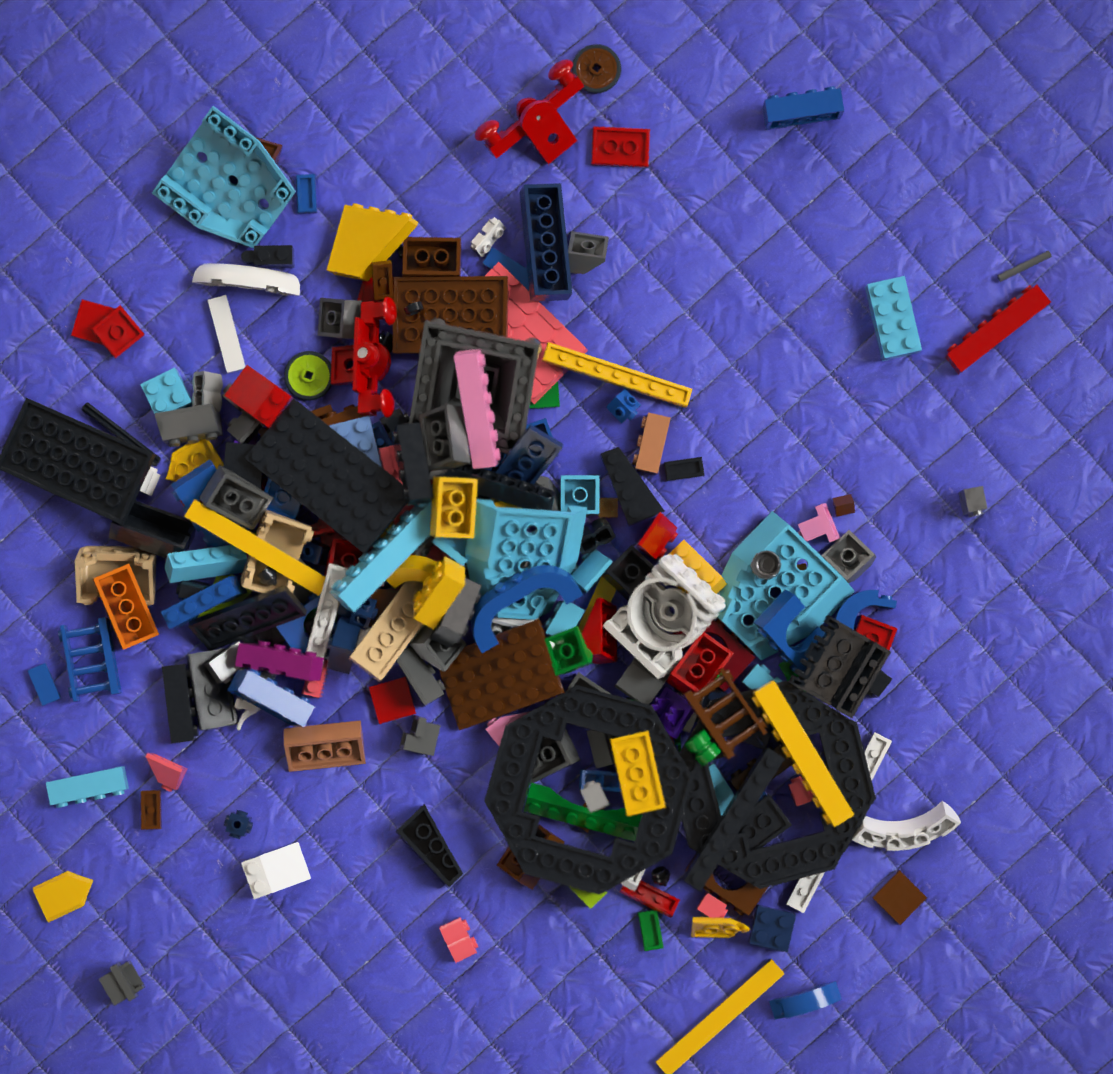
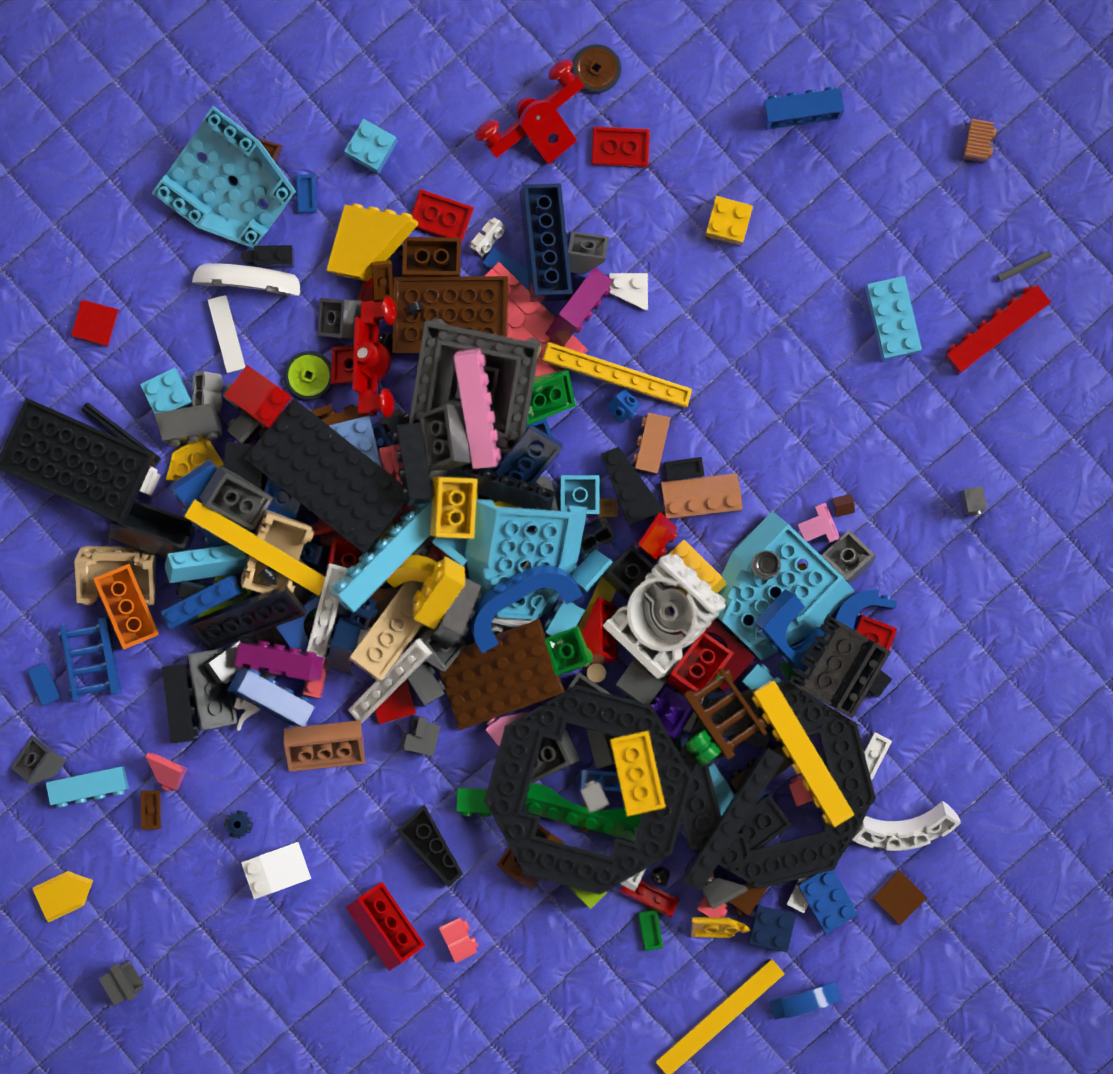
(37, 761): none -> dark grey slope
(117, 331): red tile -> none
(371, 146): none -> medium azure brick
(385, 926): none -> red slope
(398, 673): none -> white tile
(441, 215): none -> red tile
(472, 800): none -> green brick
(550, 395): none -> green slope
(579, 307): none -> magenta wedge
(596, 672): none -> tan tile
(631, 288): none -> white wing
(701, 496): none -> nougat slope
(721, 891): none -> dark grey slope
(729, 221): none -> yellow brick
(827, 900): none -> blue plate
(979, 140): none -> nougat brick

